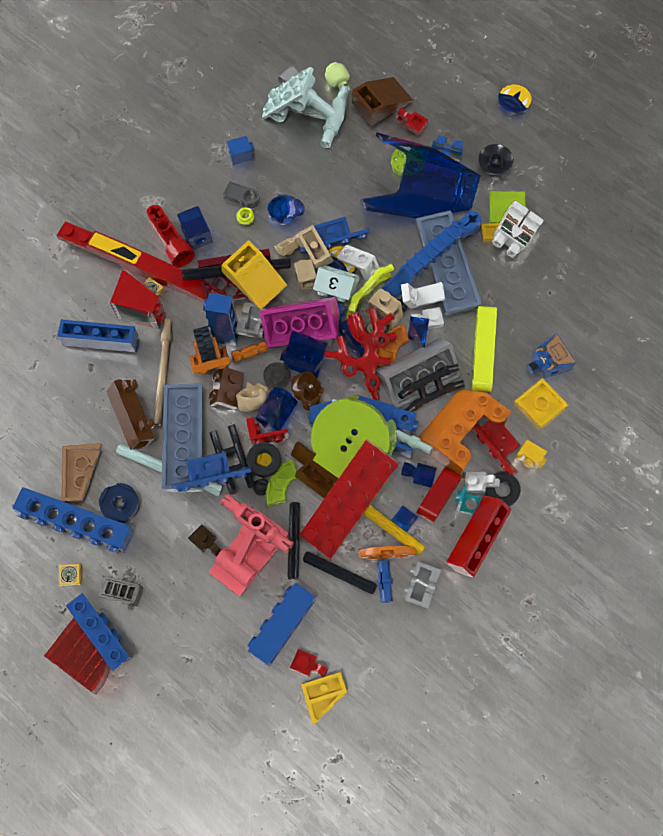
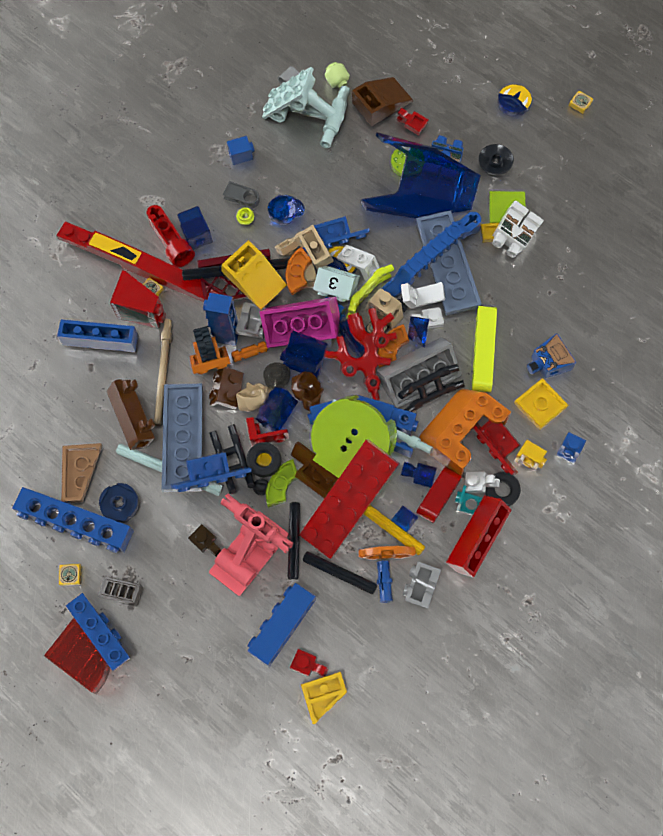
(295, 271): none -> orange tile
(571, 448): none -> blue brick
(581, 102): none -> tile

